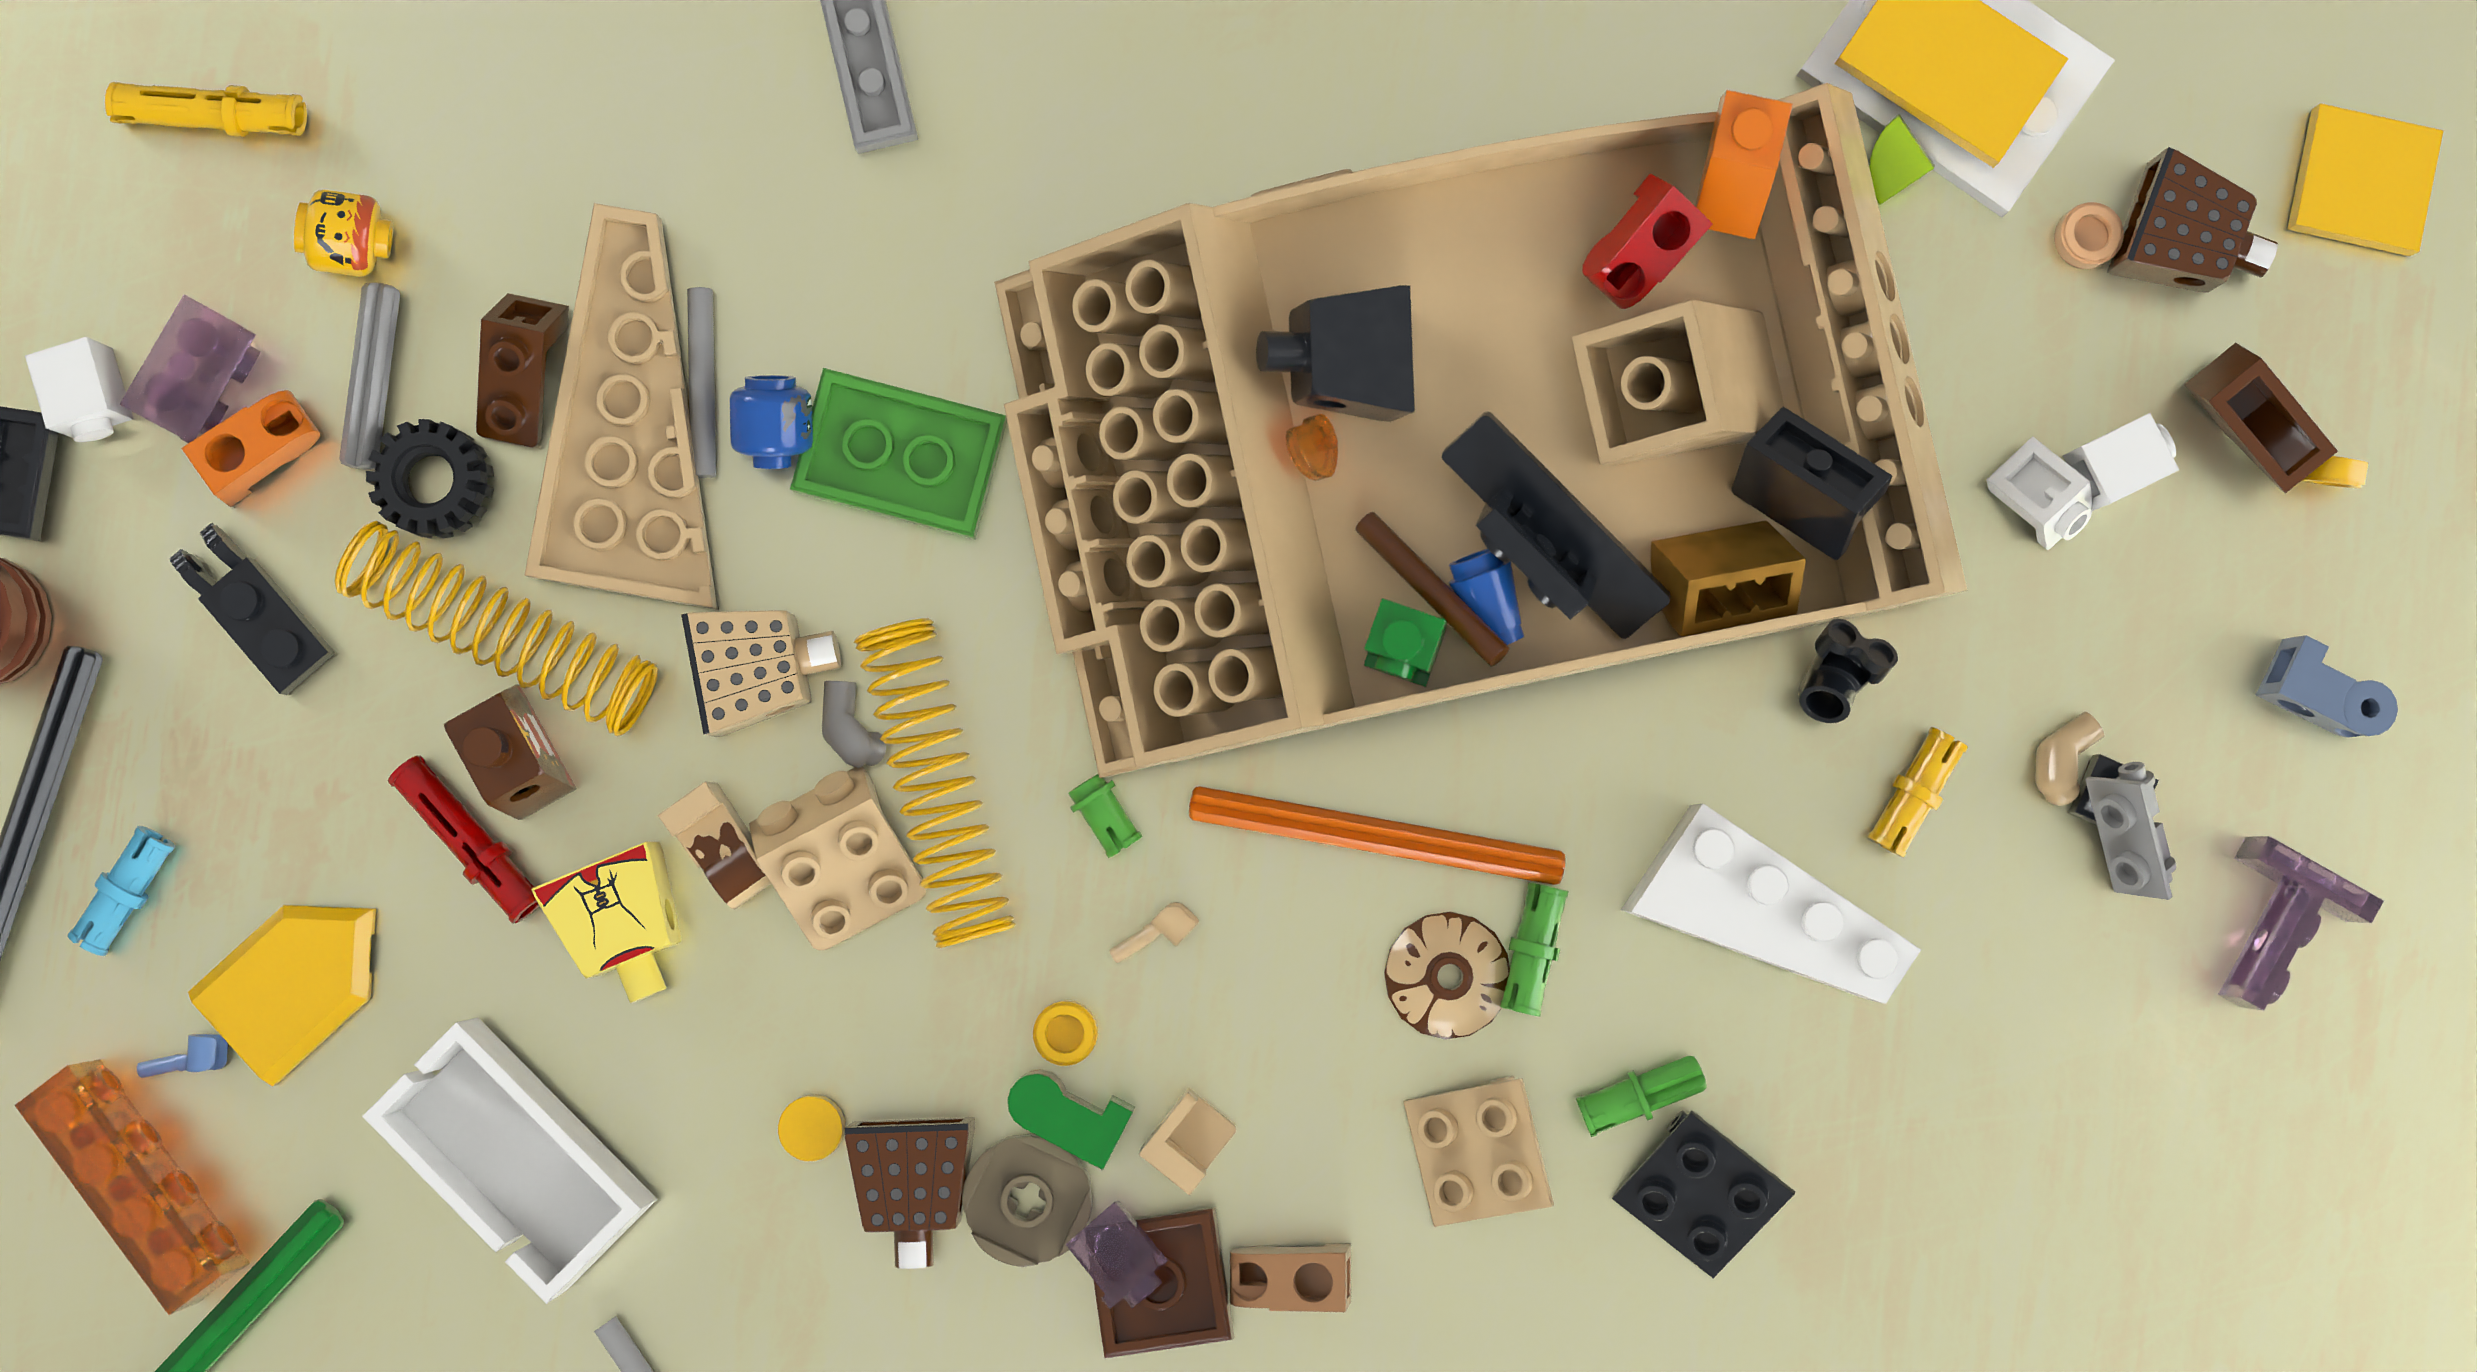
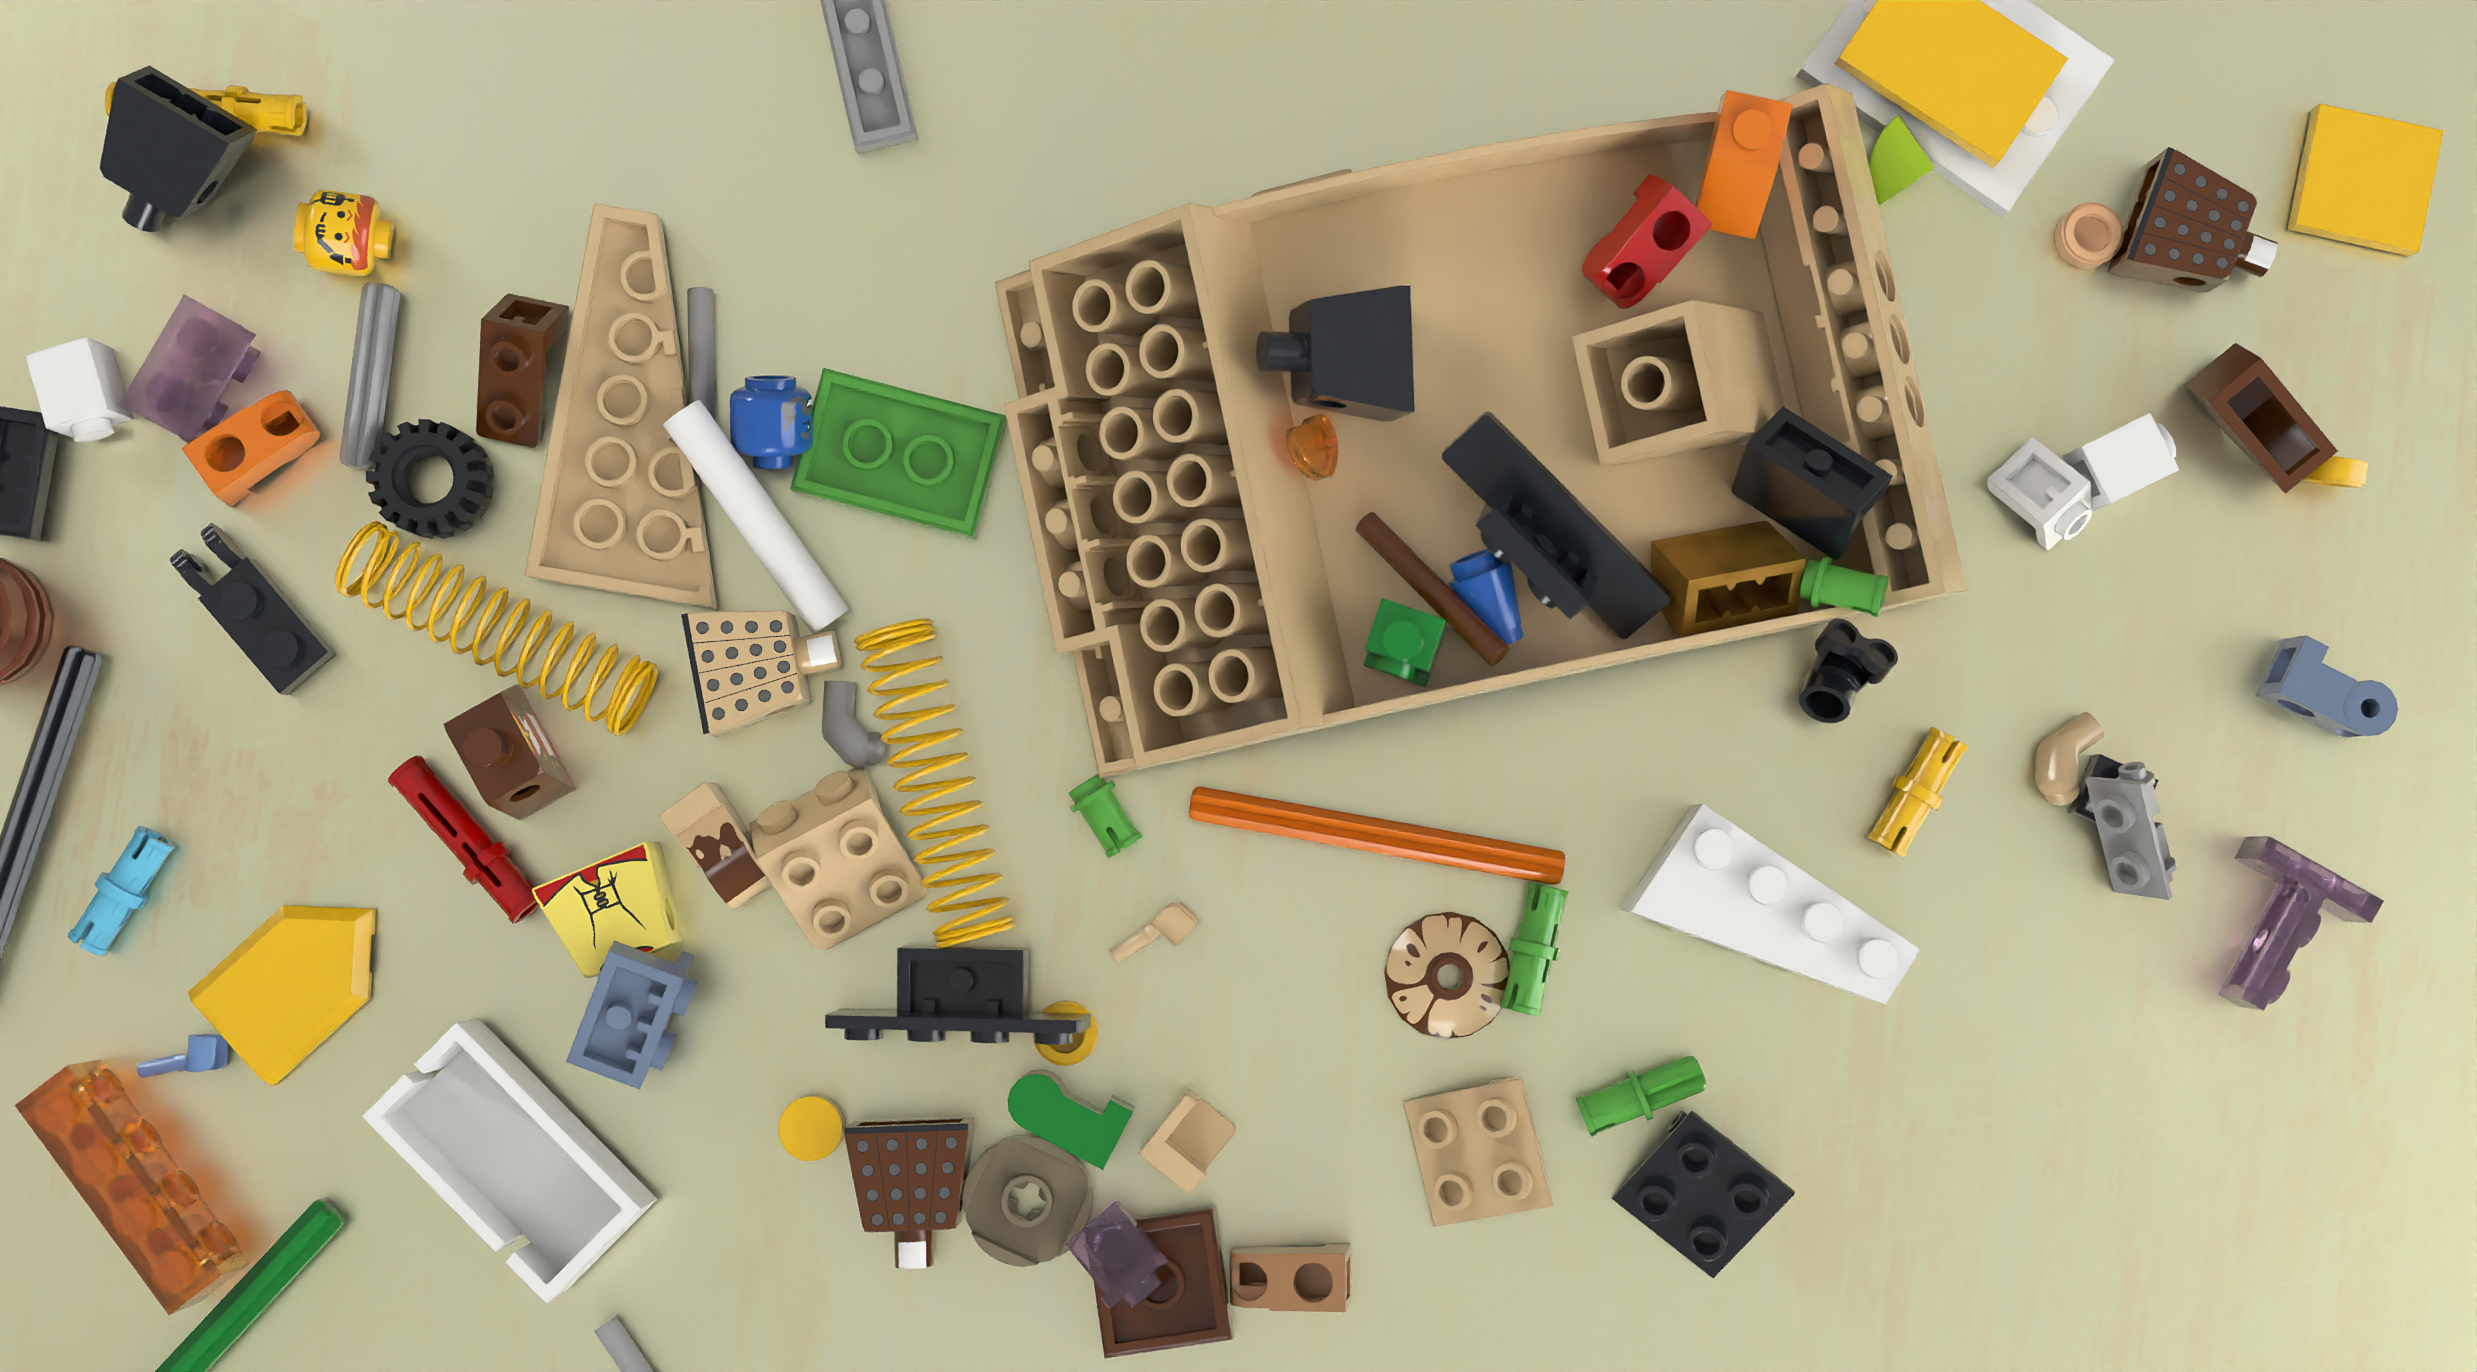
(168, 147): none -> black torso
(629, 1014): none -> sand blue bracket
(755, 516): none -> white piece
(961, 991): none -> black bracket
(1843, 587): none -> bright green pin

